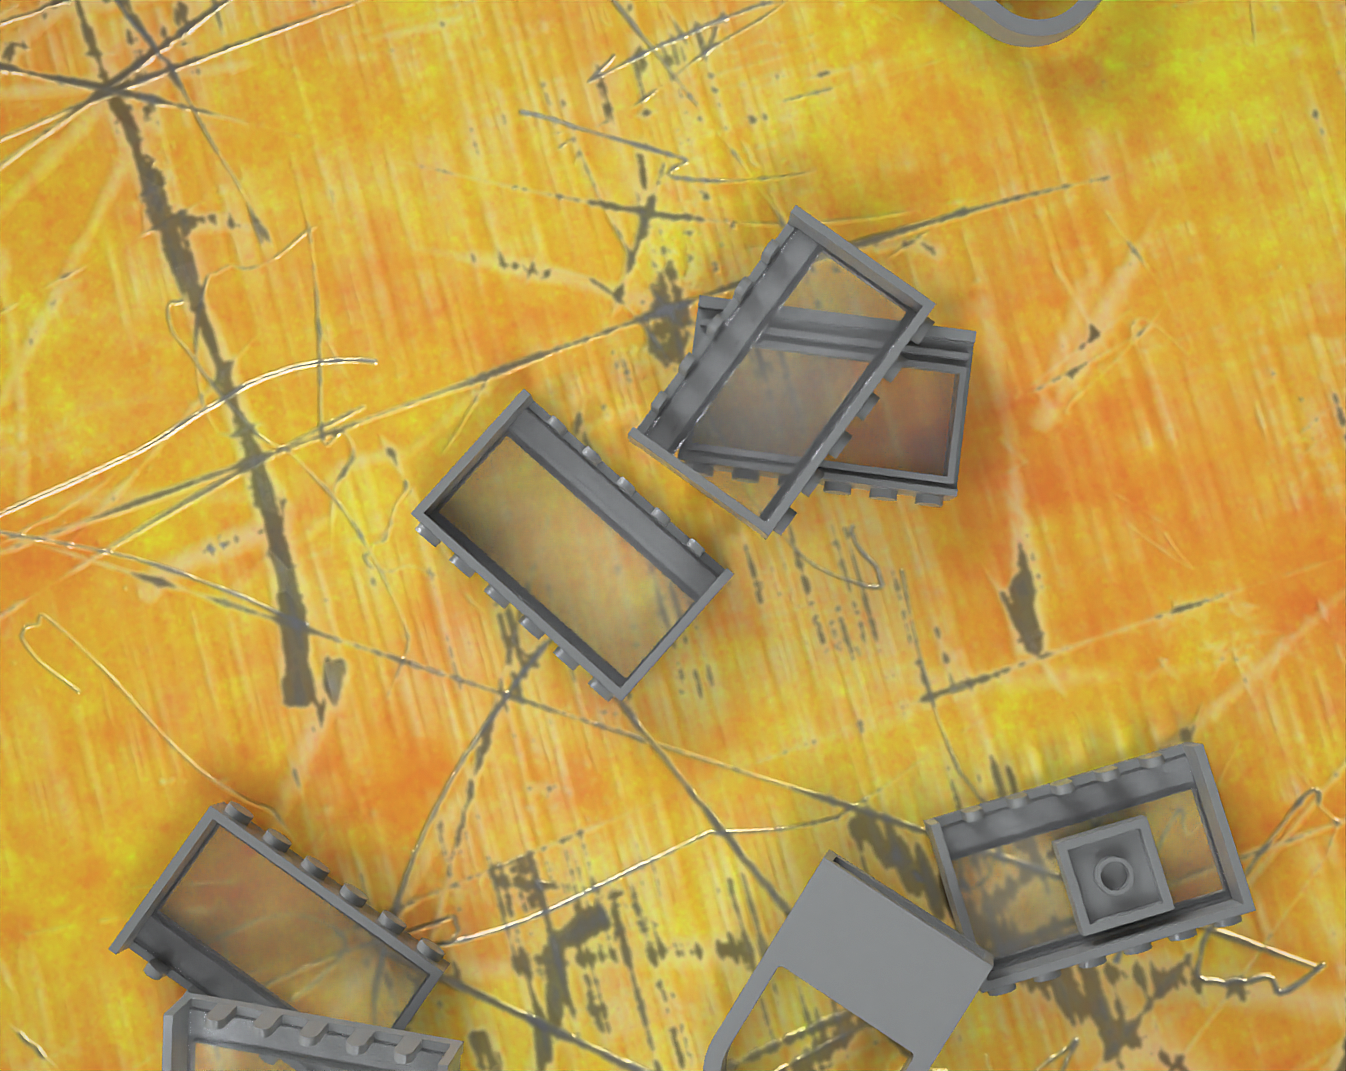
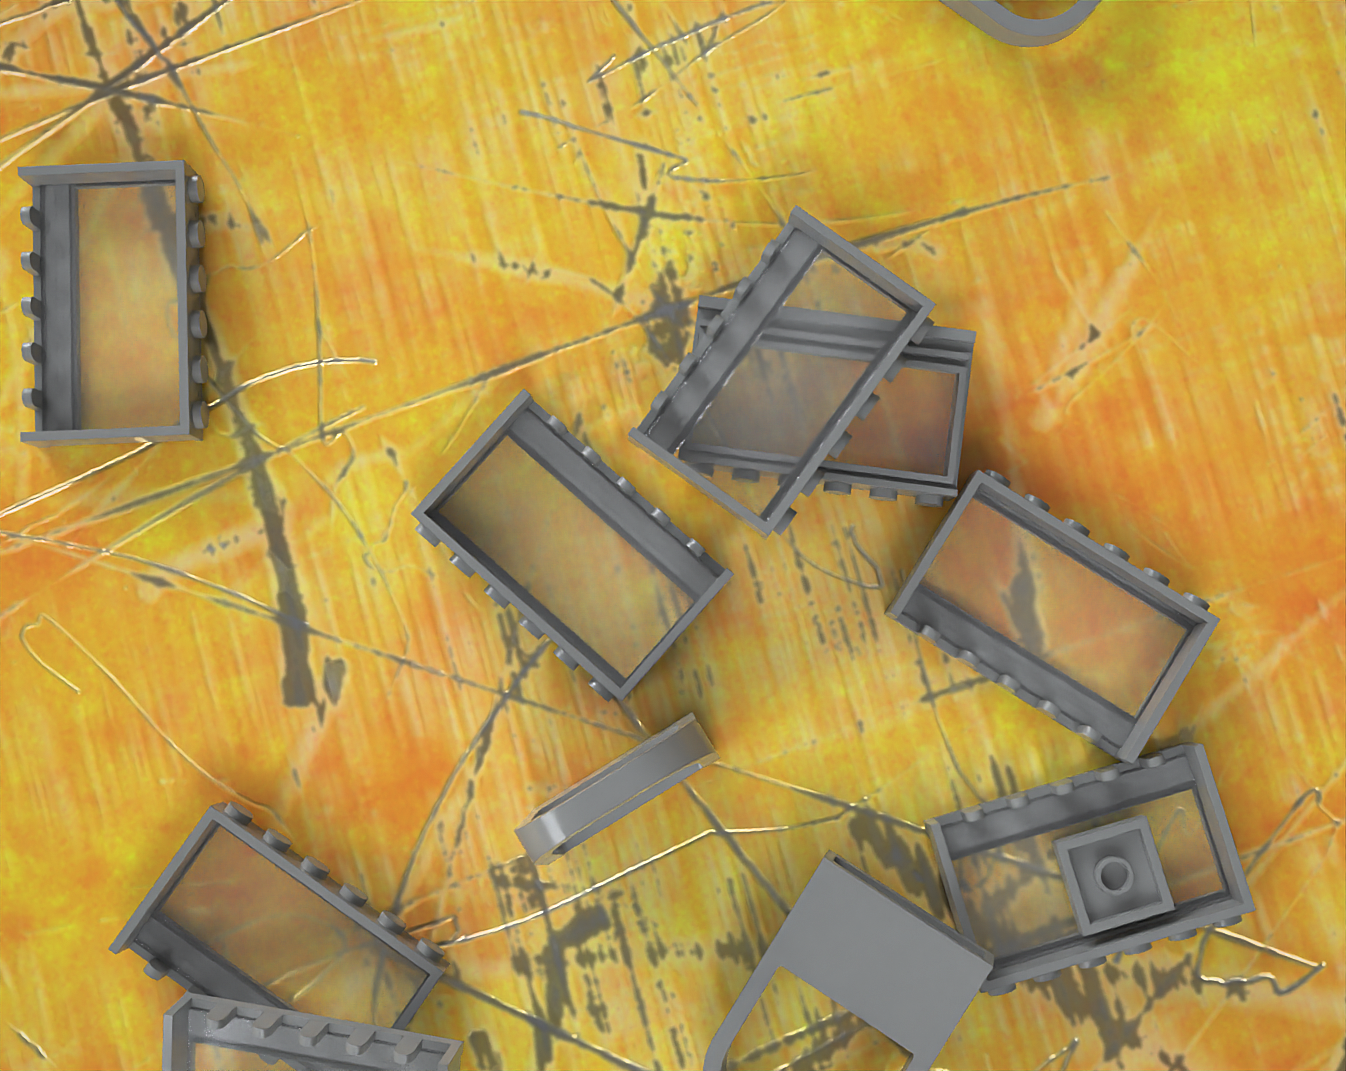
(115, 303): none -> clear window
(615, 790): none -> light grey window
(1053, 615): none -> clear window

